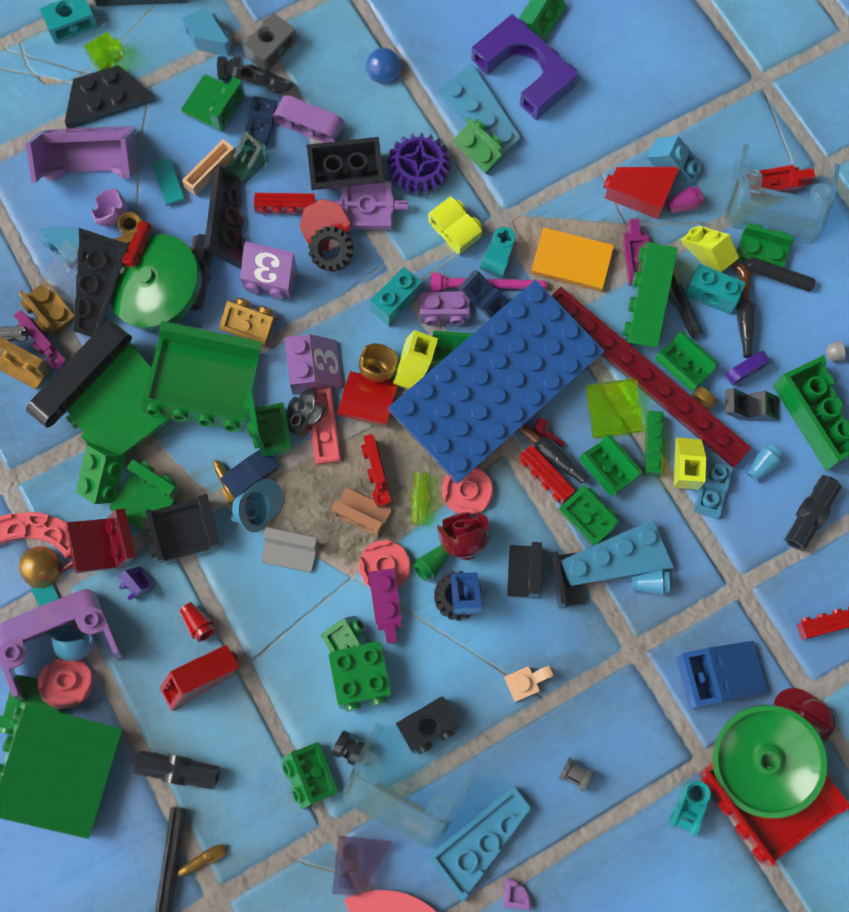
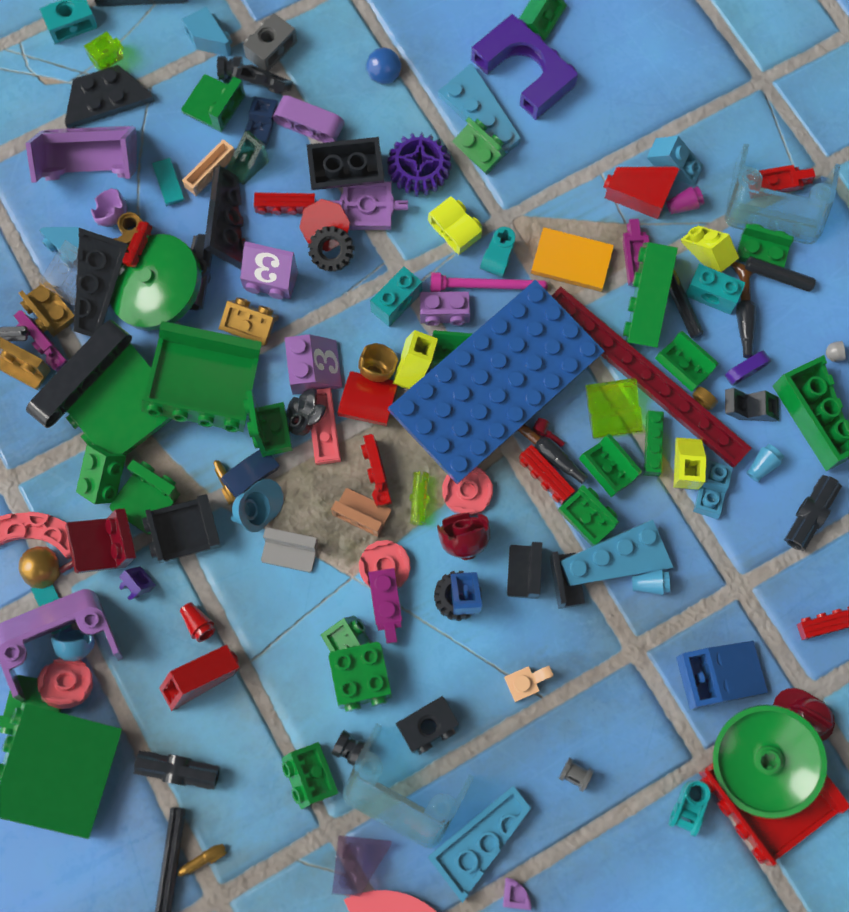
(430, 563): green cone -> none
(482, 294): dark blue slope -> none

